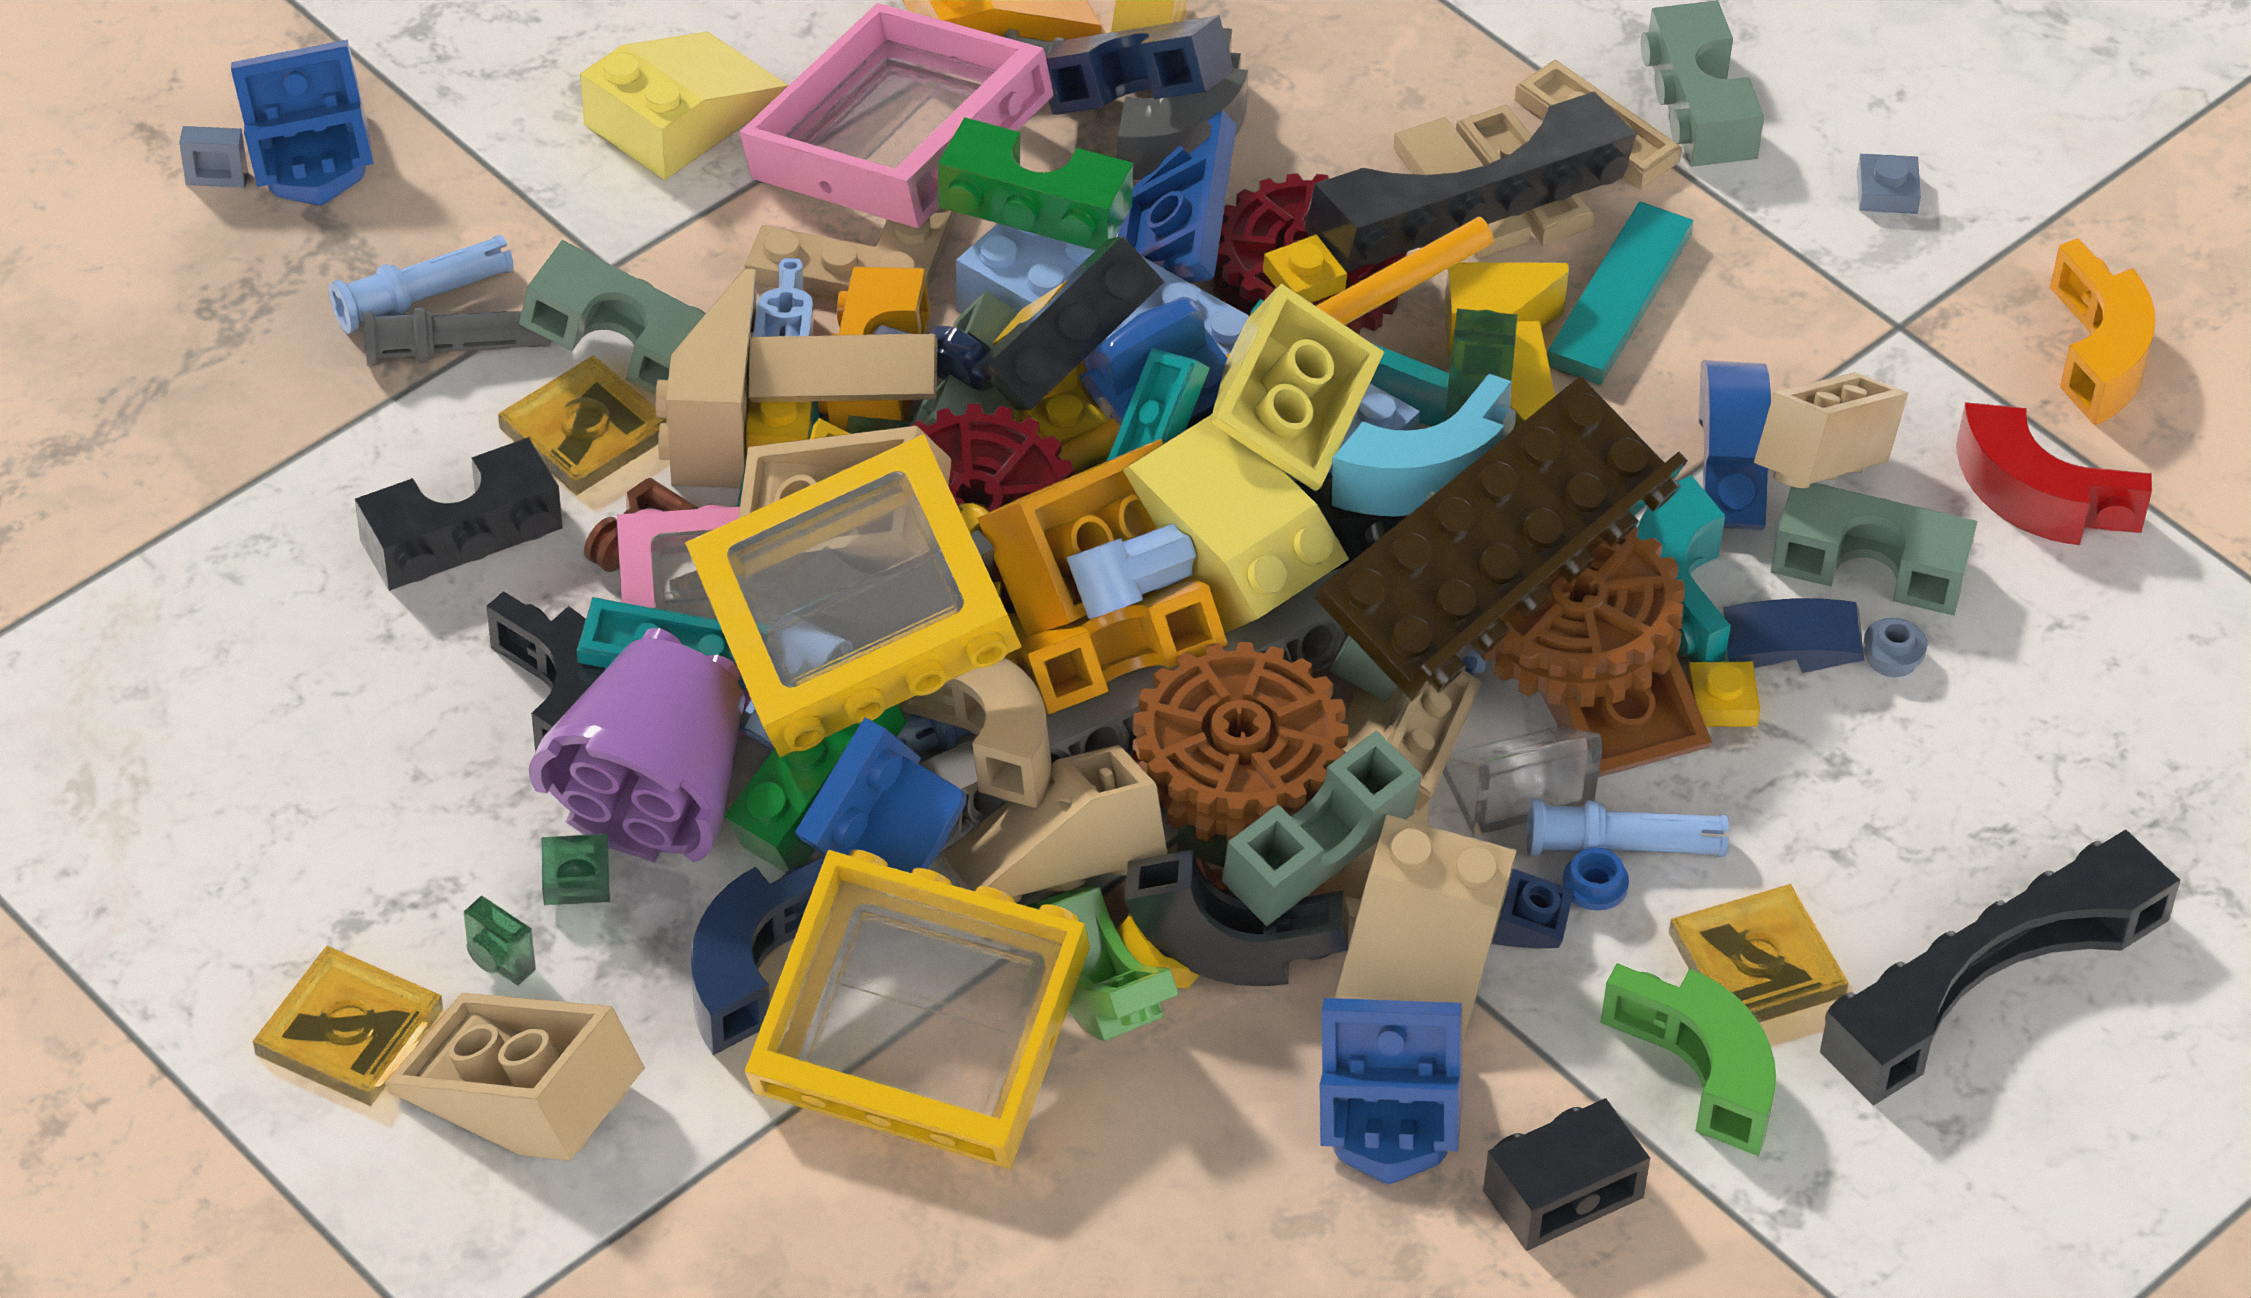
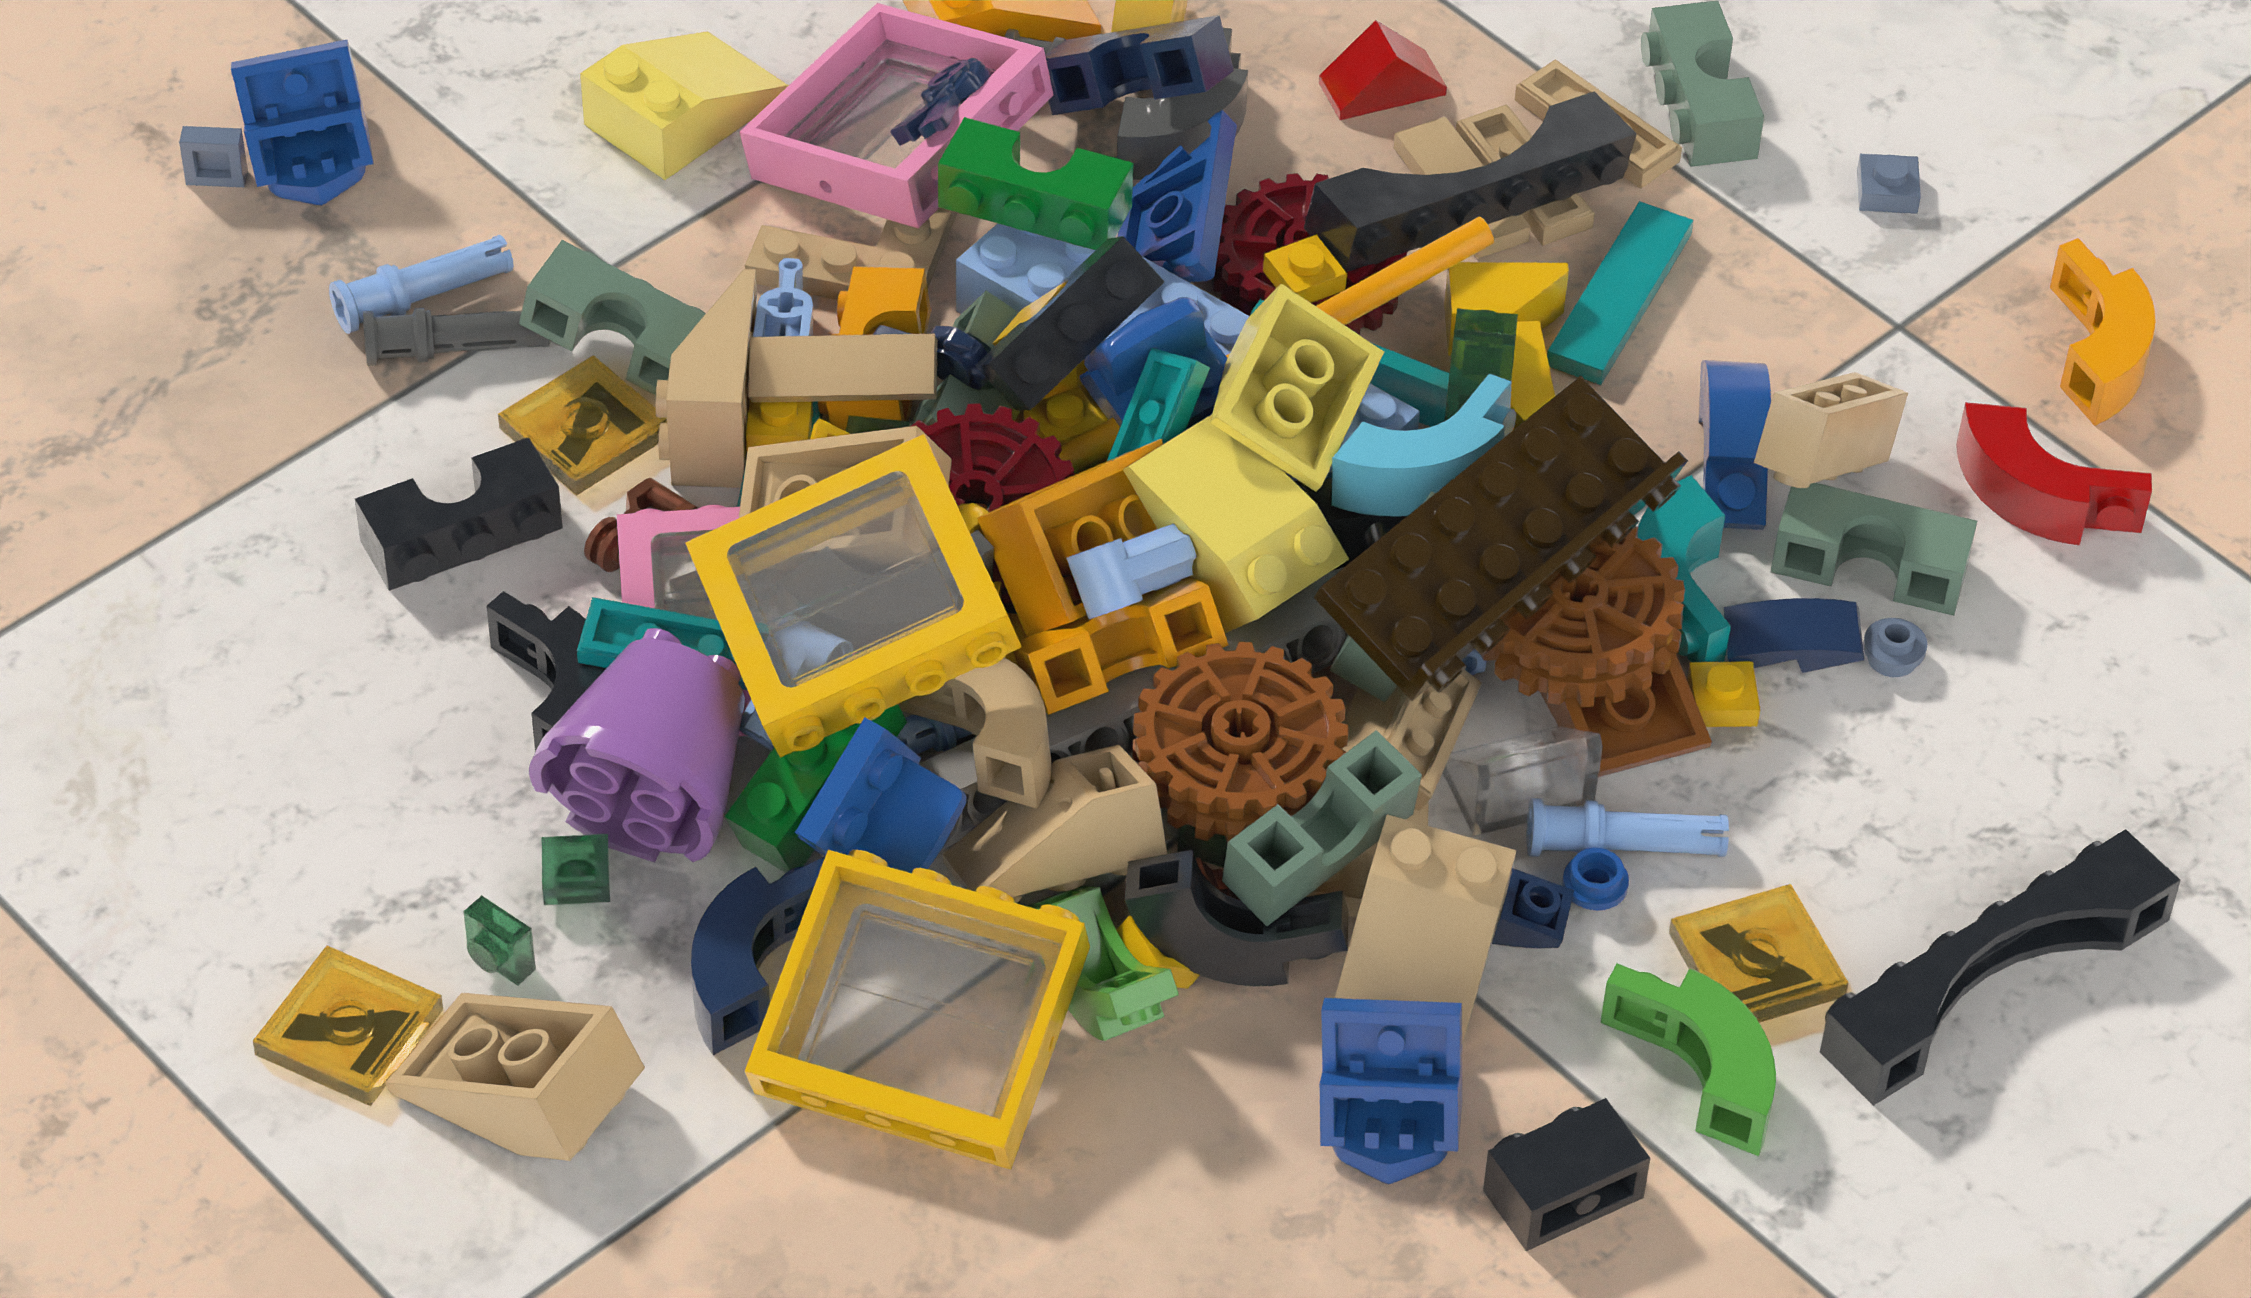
(942, 99): none -> dark blue piece
(1379, 74): none -> red slope

